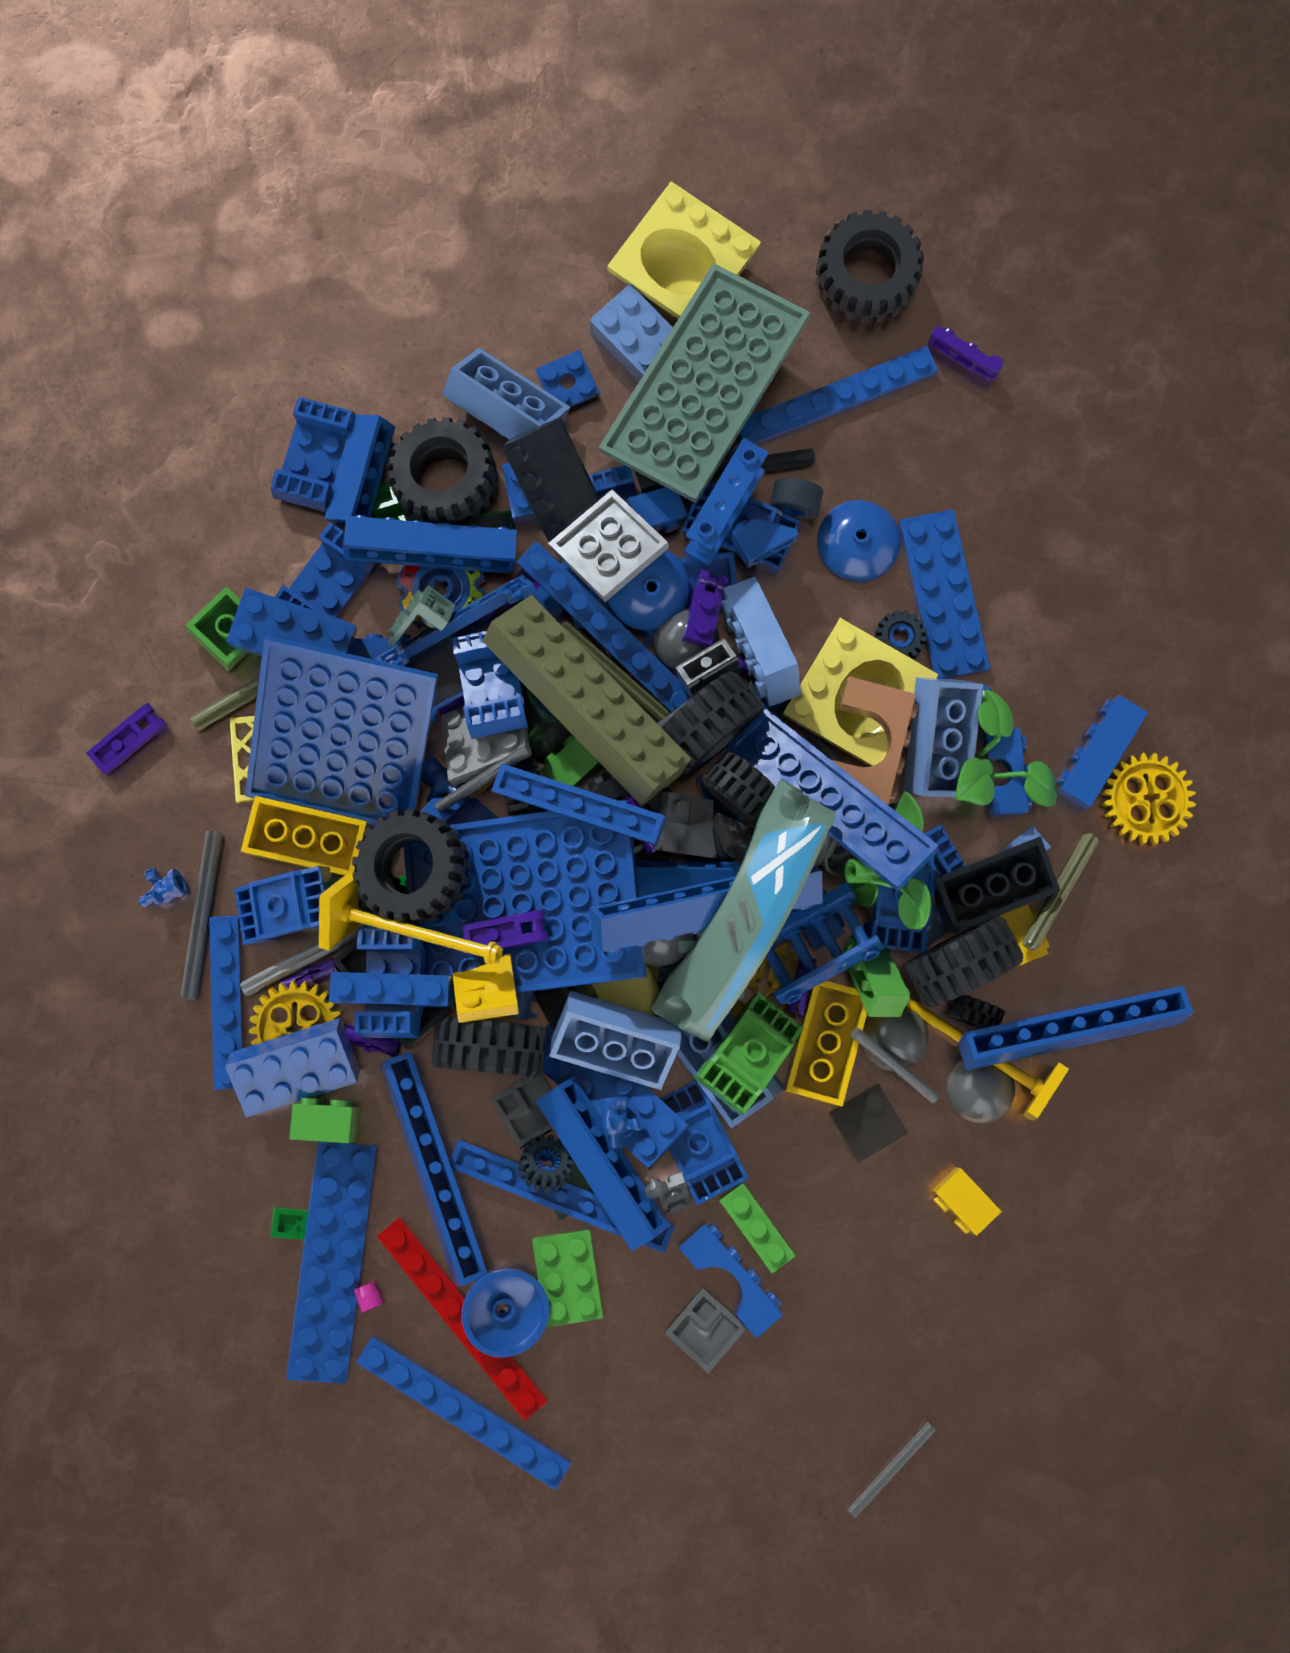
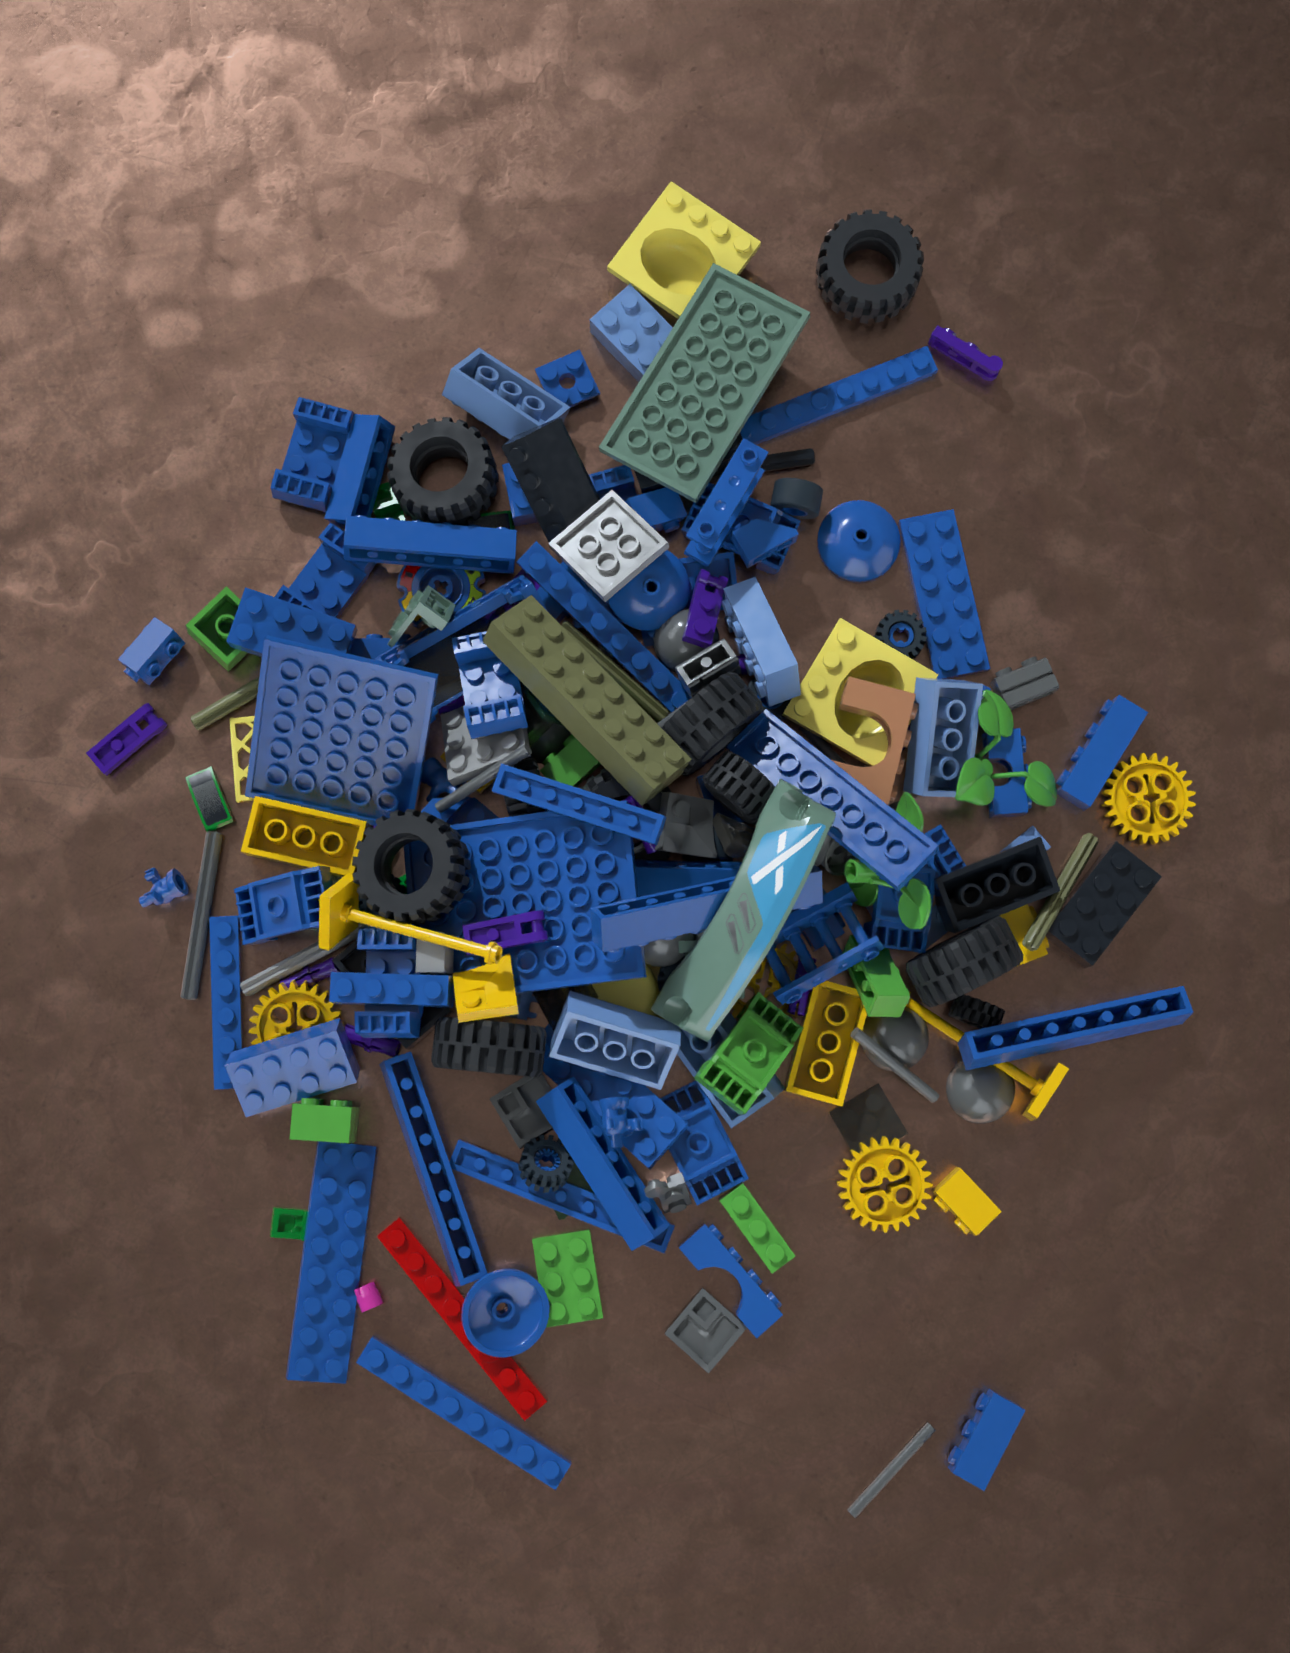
(151, 651): none -> brick
(209, 799): none -> slope
(433, 958): none -> light grey brick
(890, 1210): none -> yellow gear
(985, 1438): none -> blue brick
(1026, 683): none -> dark grey brick
(1102, 904): none -> black brick

